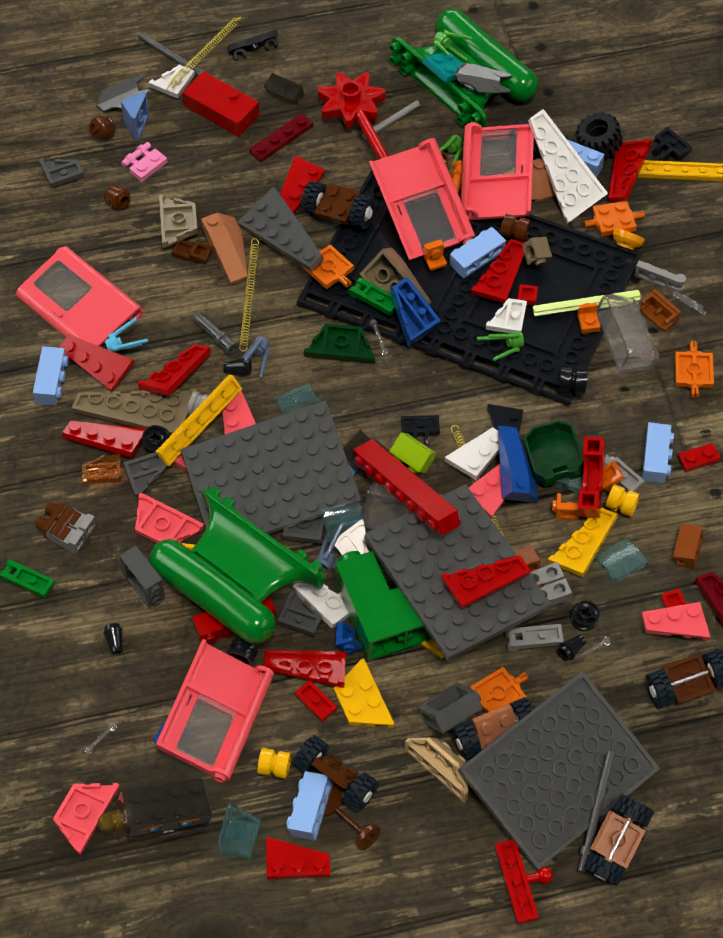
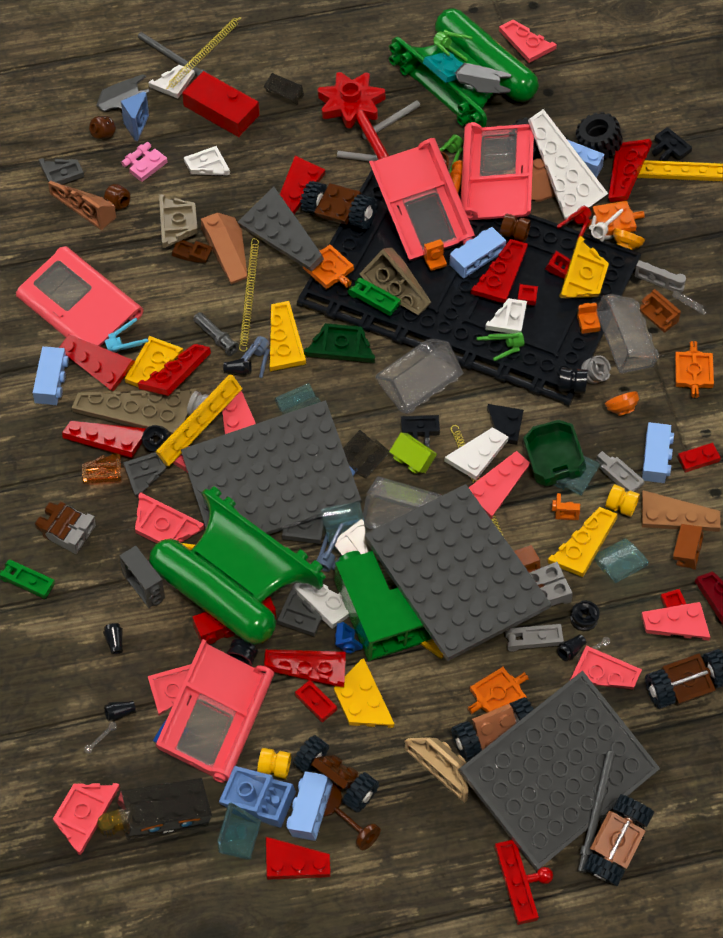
(89, 206): none -> nougat wedge
(118, 710): none -> black cone
(150, 359): none -> yellow wing
(166, 687): none -> coral wing
(207, 163): none -> white wing
(253, 43): black plate -> none
(259, 795): none -> medium blue slope
(281, 137): dark red plate -> none
(284, 338): none -> yellow wing
(356, 156): none -> light grey bar
(384, 351): clear hinge -> none
(406, 487): red brick -> none
(413, 311): blue wedge -> none
(420, 374): none -> clear windscreen
(450, 707): dark grey window -> none
(480, 582): red wing -> none
(515, 470): blue wedge -> none
(526, 42): none -> coral wing
(537, 251): dark tan brick -> none
(557, 270): none -> red slope
(572, 305): yellowish green axle -> none
(580, 216): none -> red plant
(584, 273): none -> yellow wing
(594, 465): red arch -> none
(598, 369): none -> light grey wheel
(601, 229): none -> white plant
(607, 670): none -> coral wing
(612, 476): orange bracket -> none
(623, 403): none -> orange piece
(670, 513): none -> medium nougat wing

